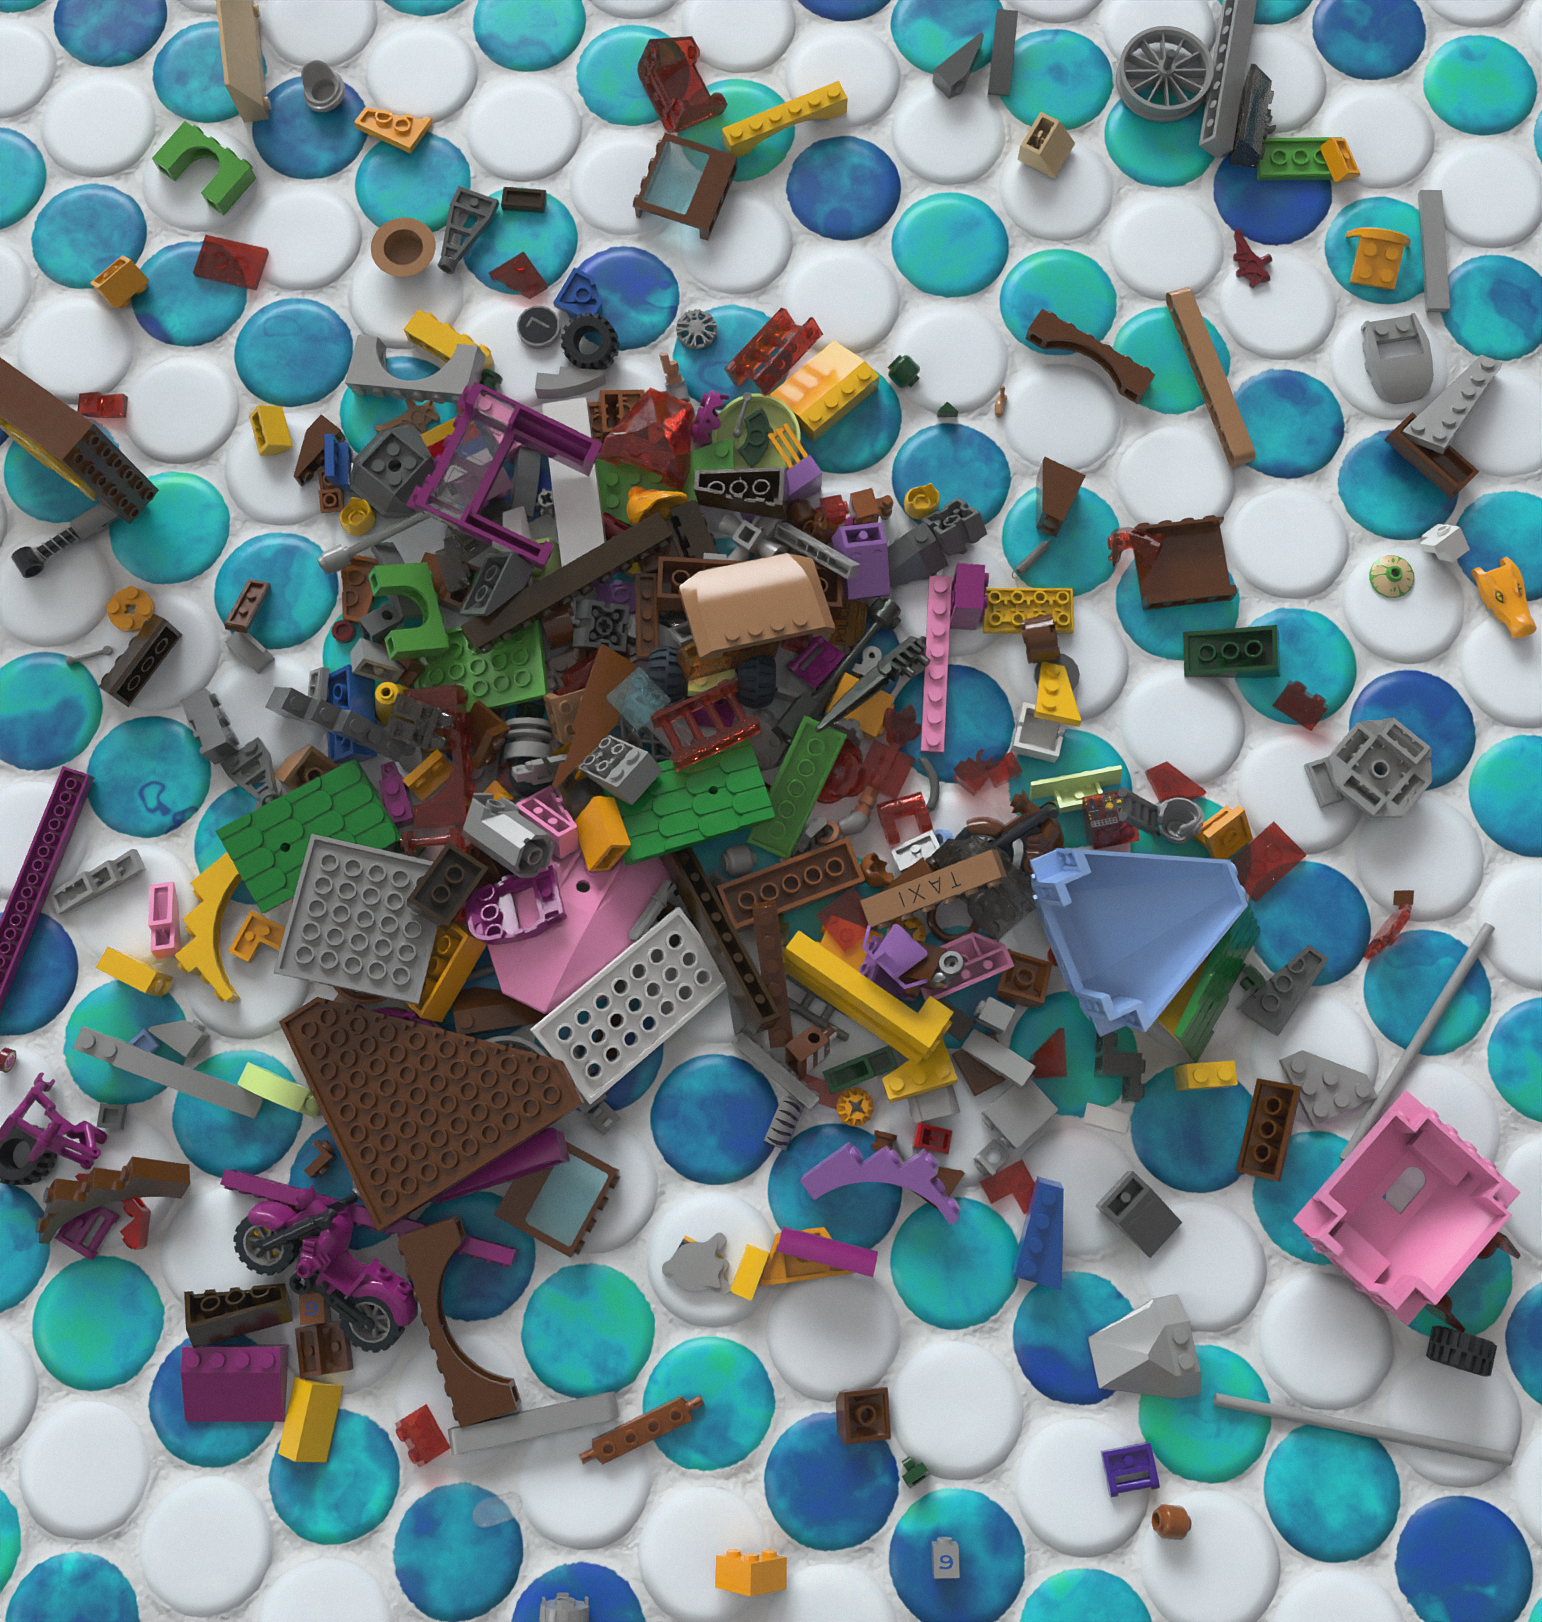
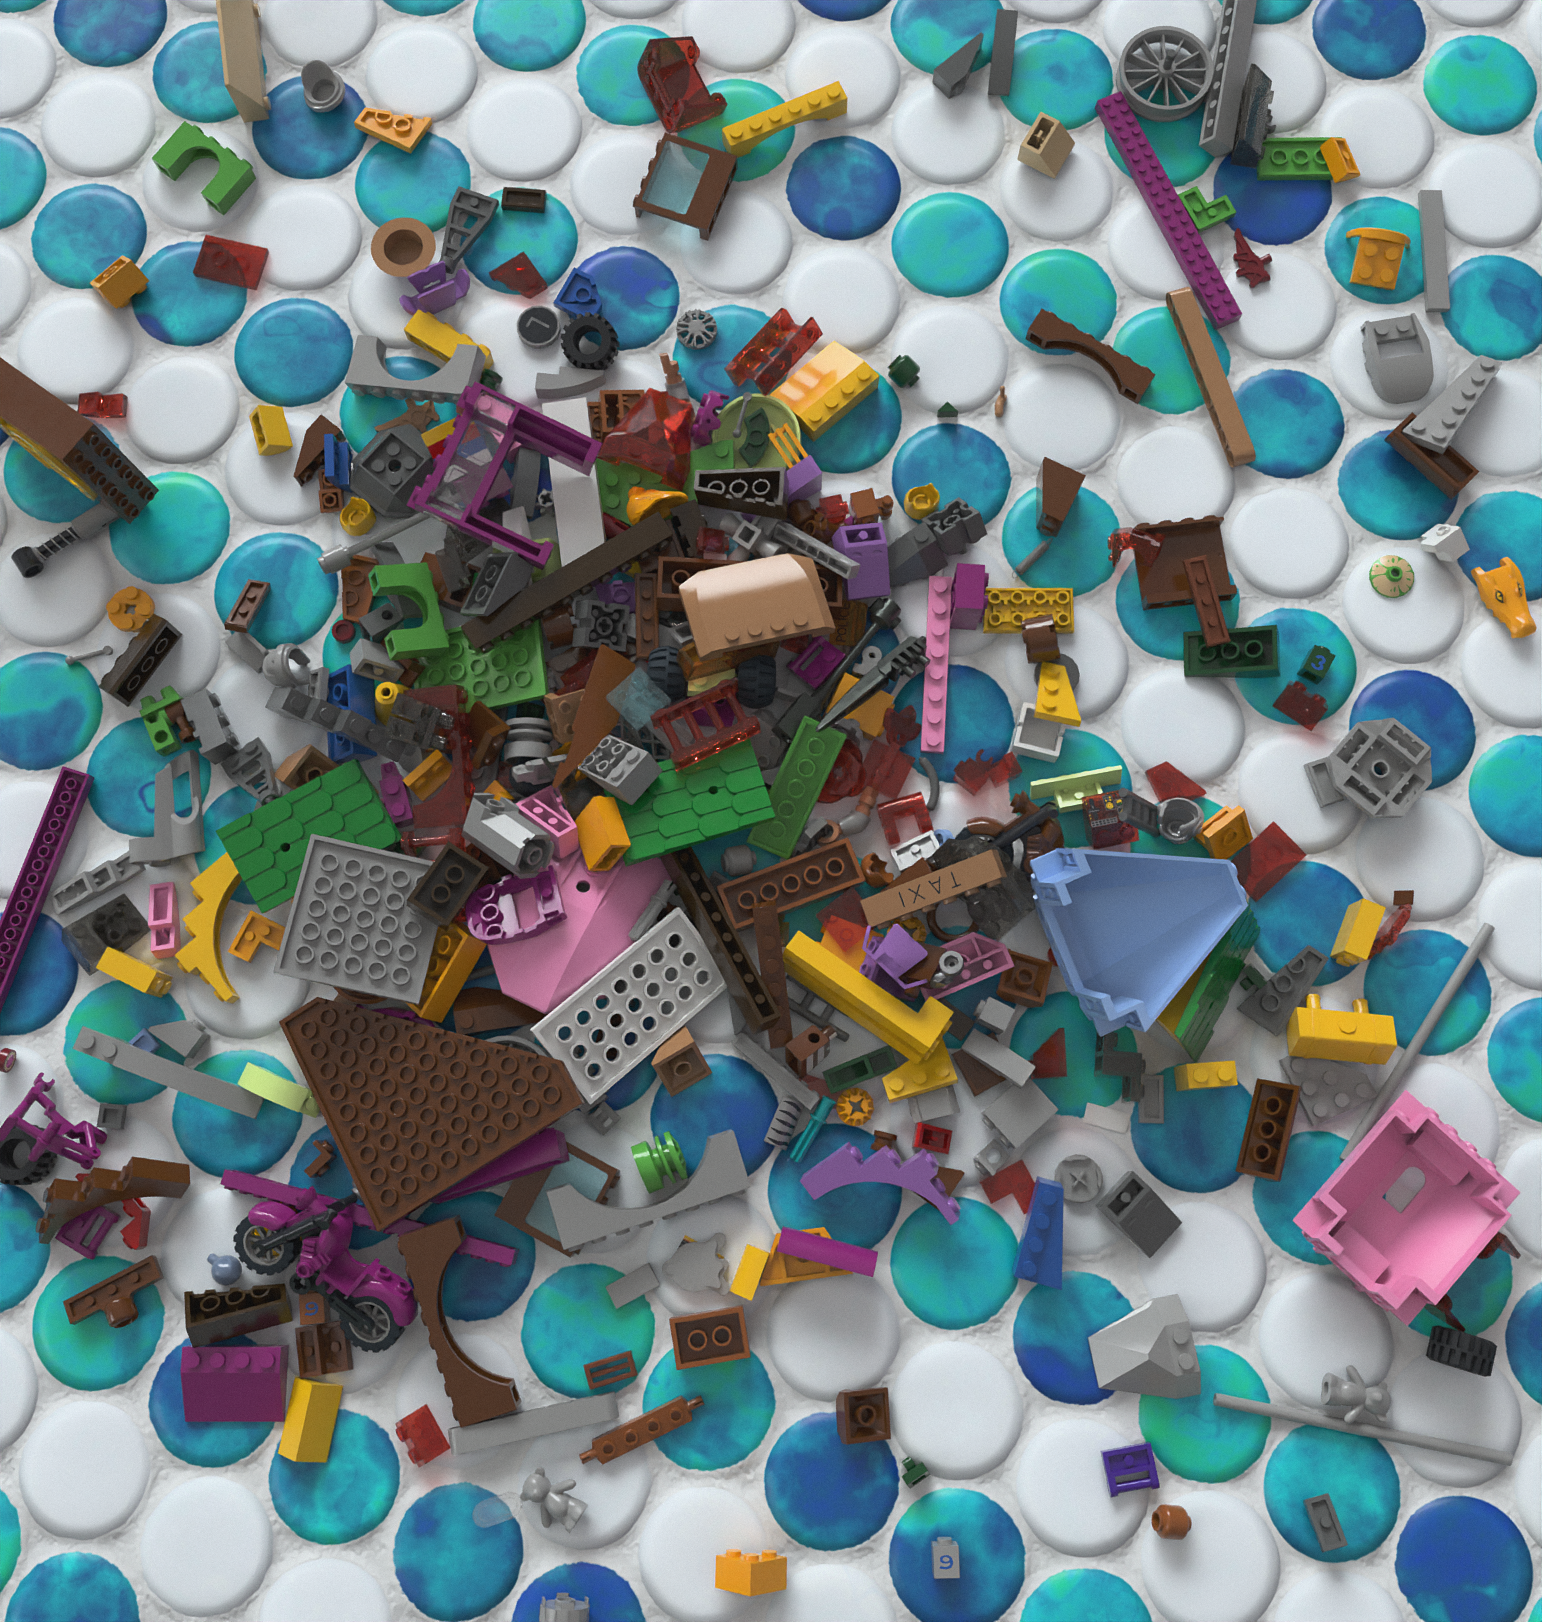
(112, 925): none -> clear smoke slope
(115, 1294): none -> reddish brown plate
(161, 716): none -> bright green hips
(172, 834): none -> light grey panel
(225, 1269): none -> sand blue piece
(277, 667): none -> light grey helmet
(438, 296): none -> medium lavender piece
(553, 1499): none -> light grey piece
(584, 1220): none -> light grey arch
(630, 1363): none -> copper tile
(632, 1285): none -> light grey tile
(659, 1162): none -> bright green wheel
(680, 1062): none -> medium nougat slope
(710, 1337): none -> dark orange brick
(711, 541): none -> clear red slope
(818, 1119): none -> teal axle
(1079, 1178): none -> light grey tile
(1152, 1104): none -> light grey tile
(1168, 211): none -> magenta piece
(1205, 214): none -> bright green plate
(1206, 601): none -> copper tile
(1316, 664): none -> dark green brick
(1325, 1522): none -> dark grey plate
(1340, 1034): none -> yellow piece
(1355, 1394): none -> light grey piece
(1357, 932): none -> yellow brick

